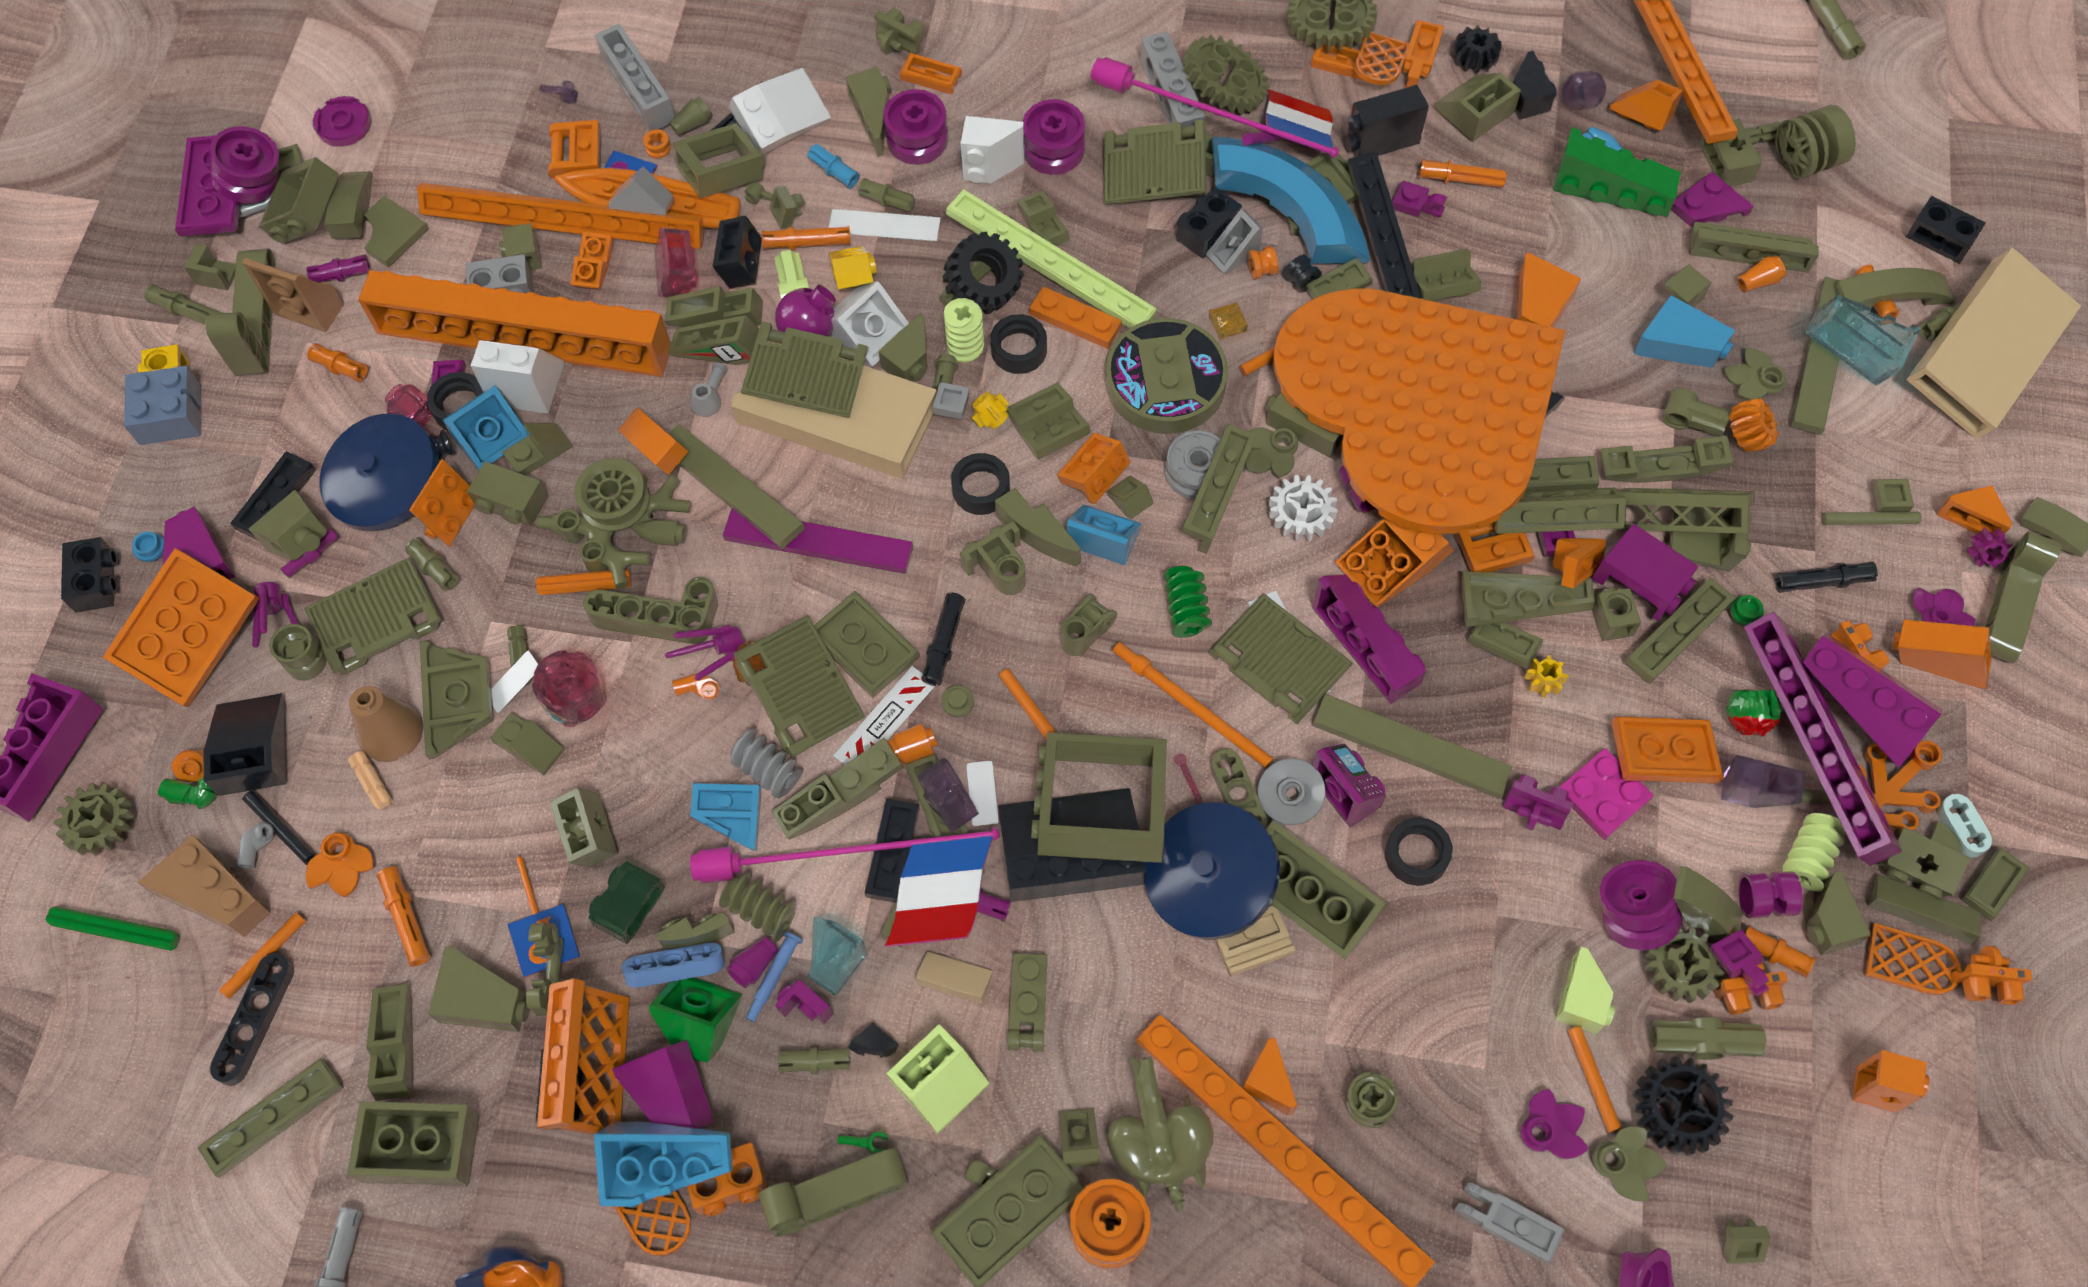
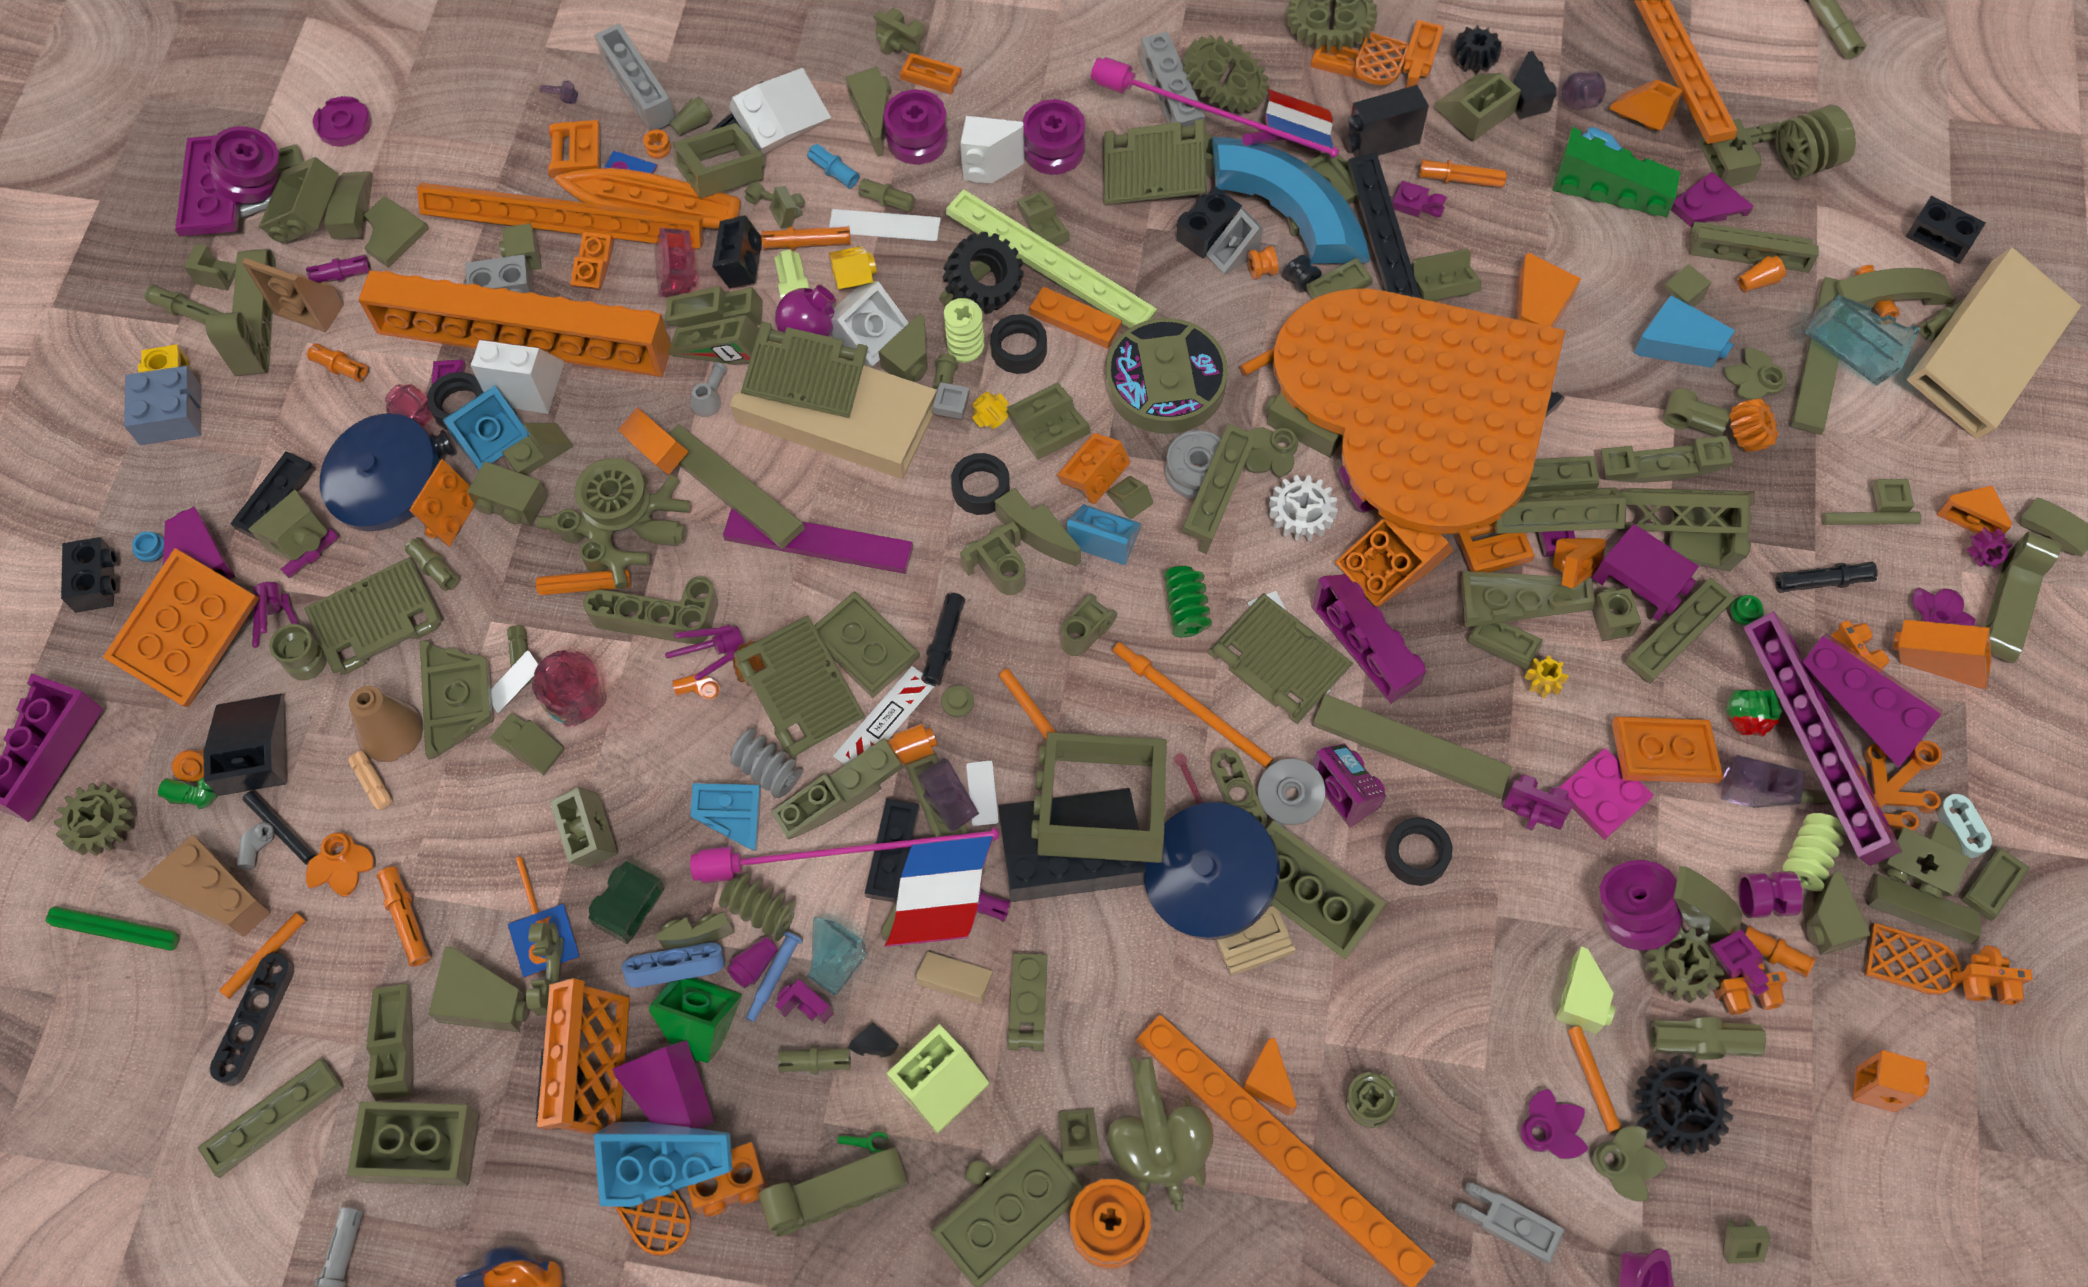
(642, 194): light grey slope -> none
(1228, 320): clear yellow tile -> none

